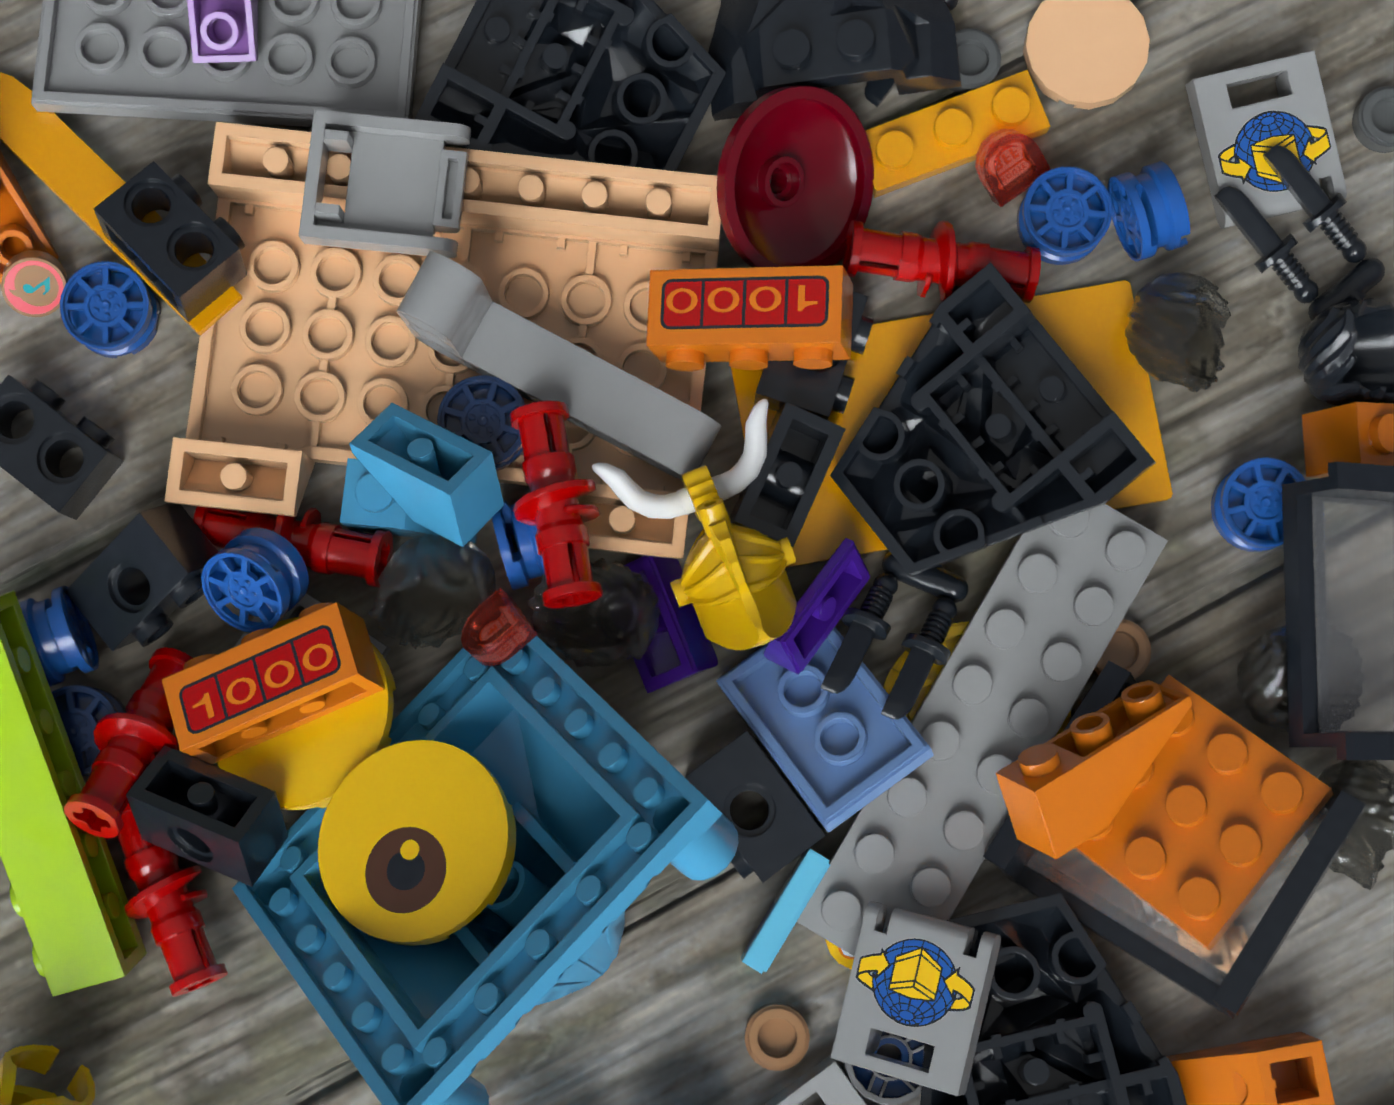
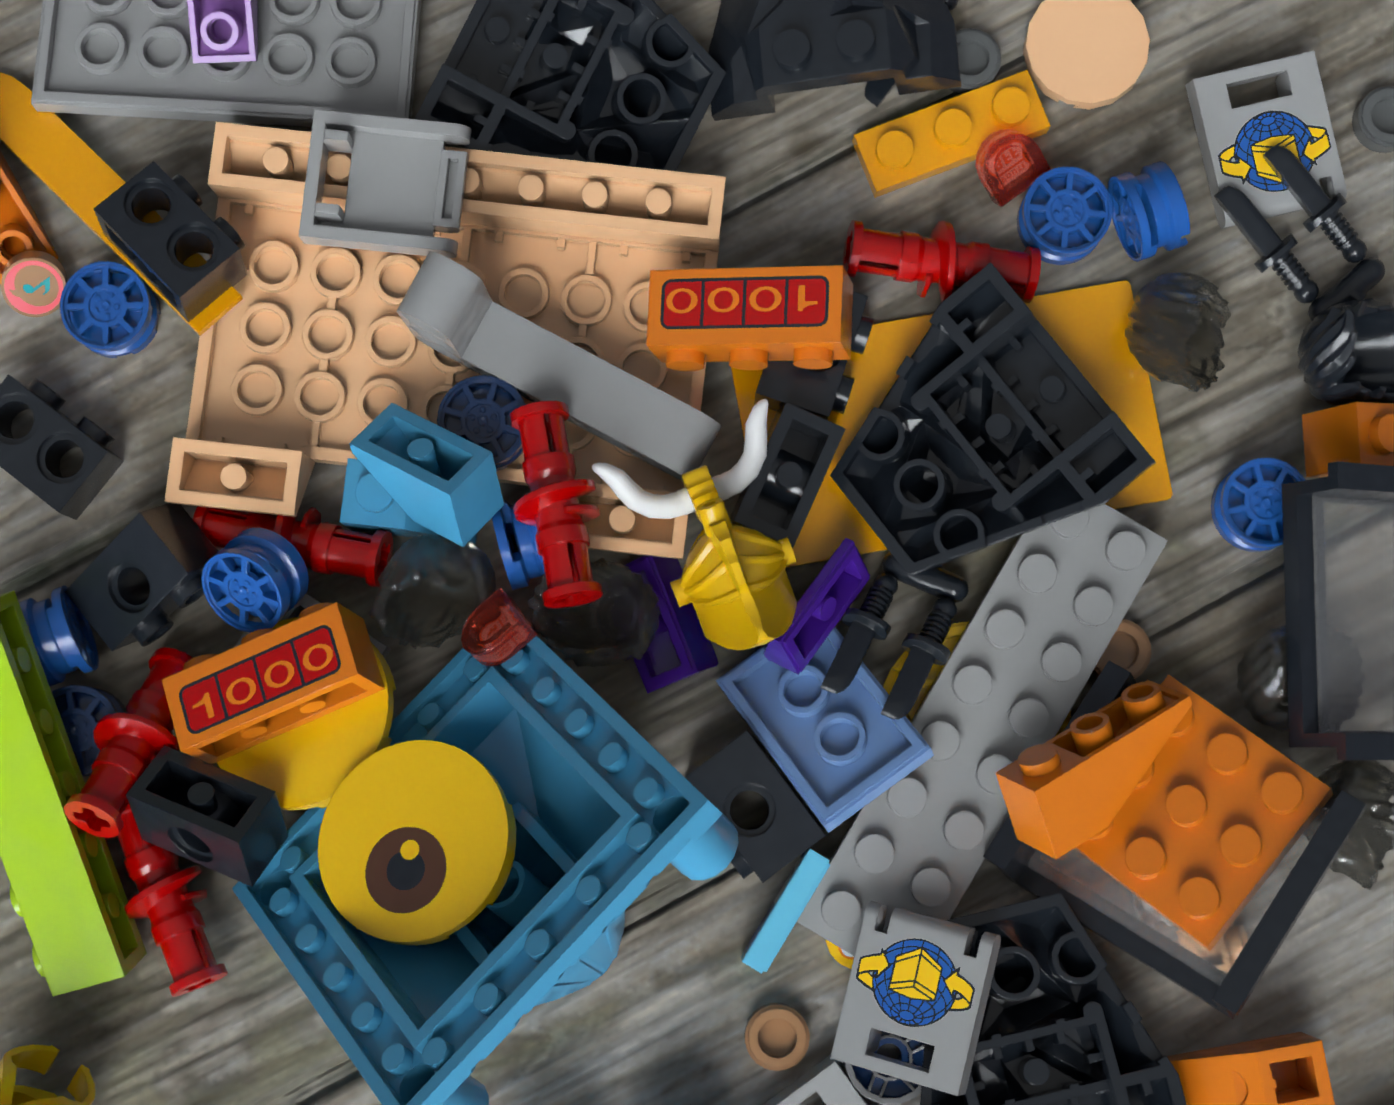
(817, 184): dark red dish -> none

